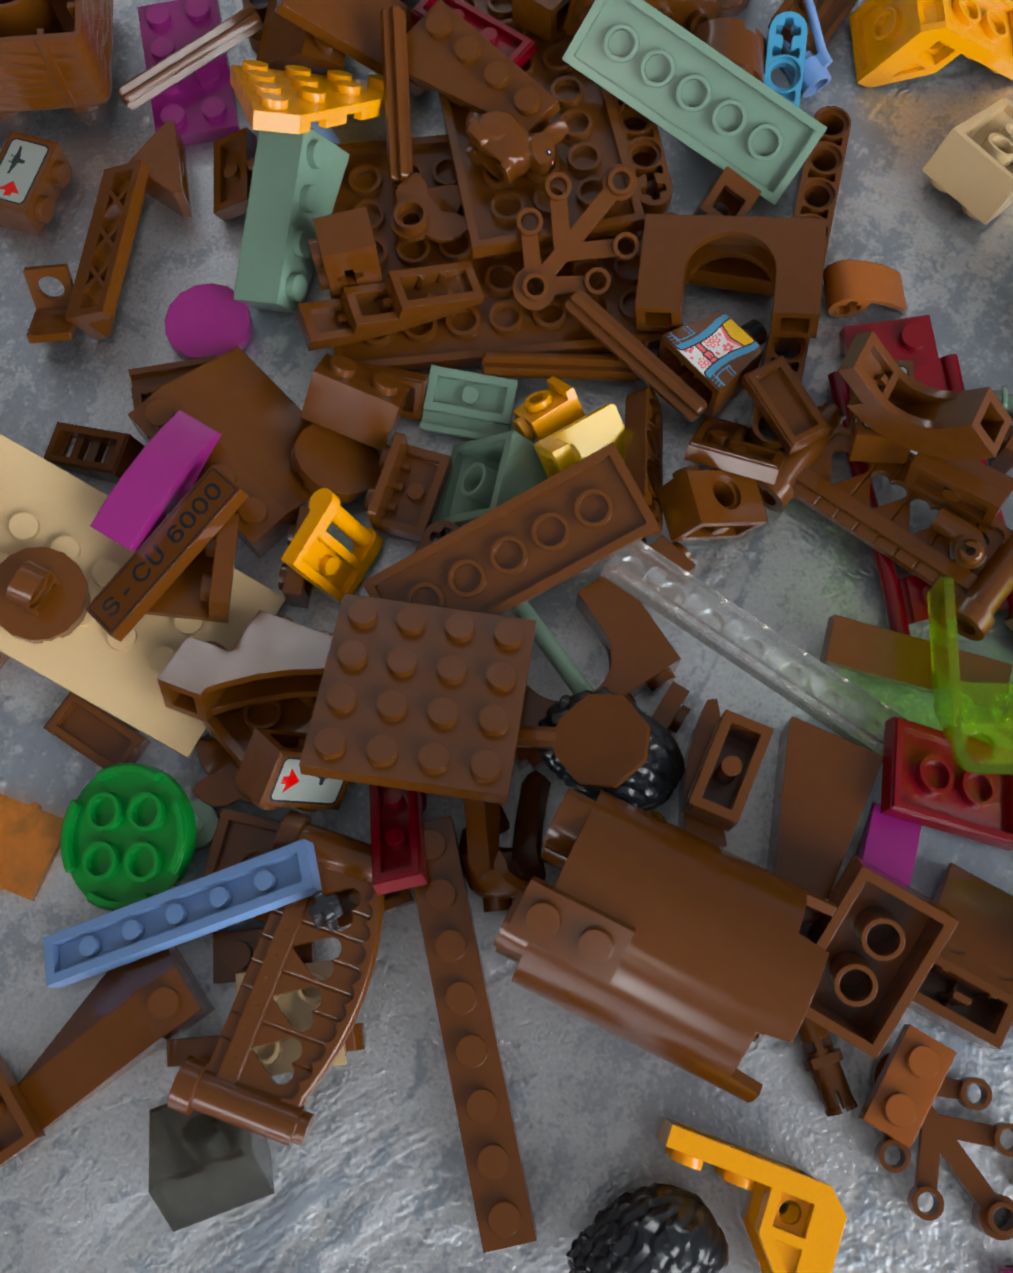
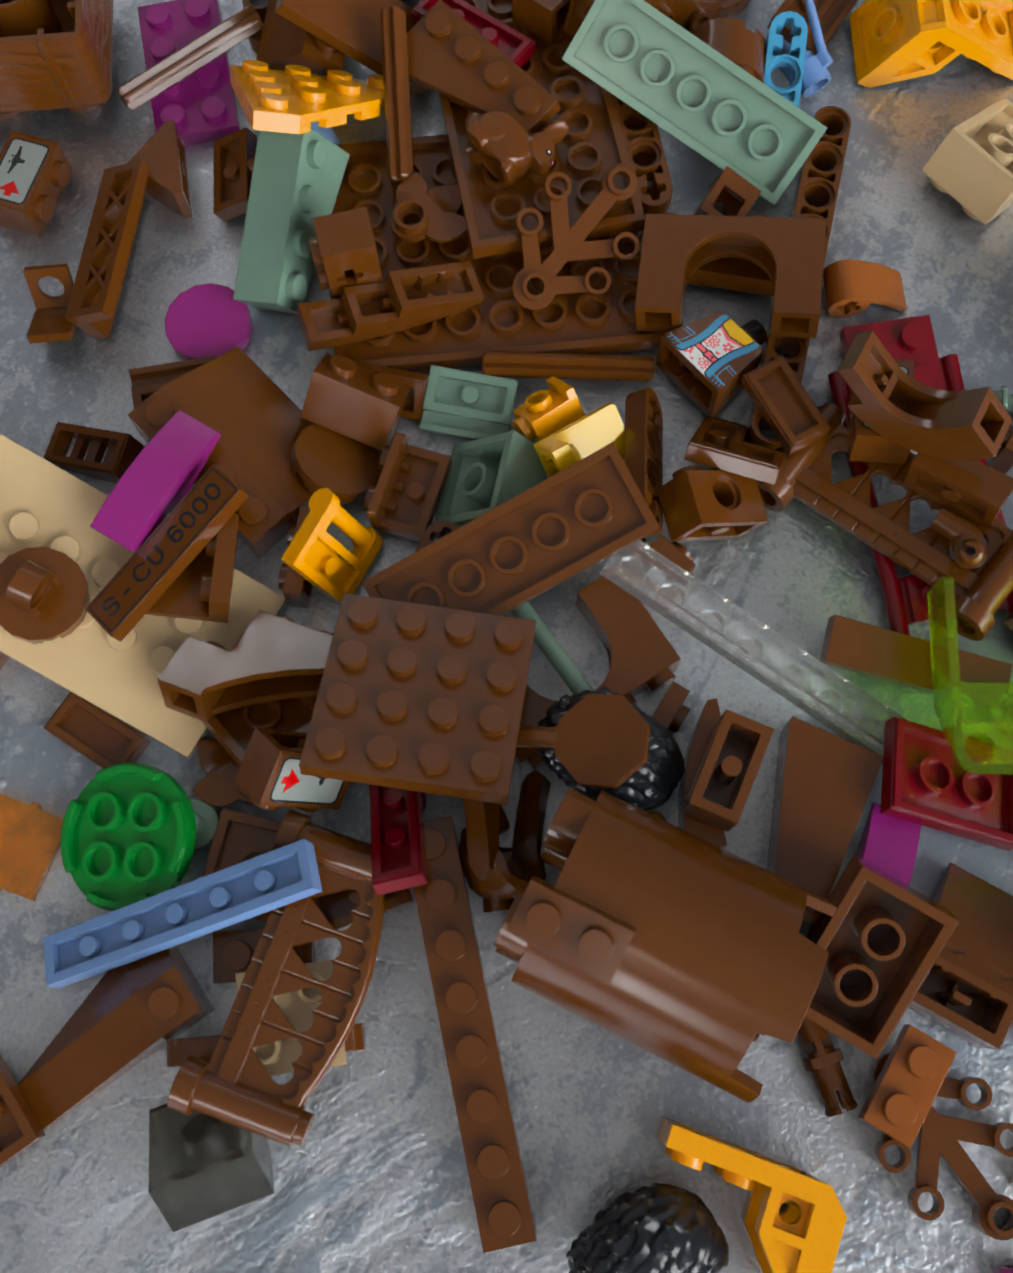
(325, 911): black piece -> none
(635, 355): reddish brown axle -> none

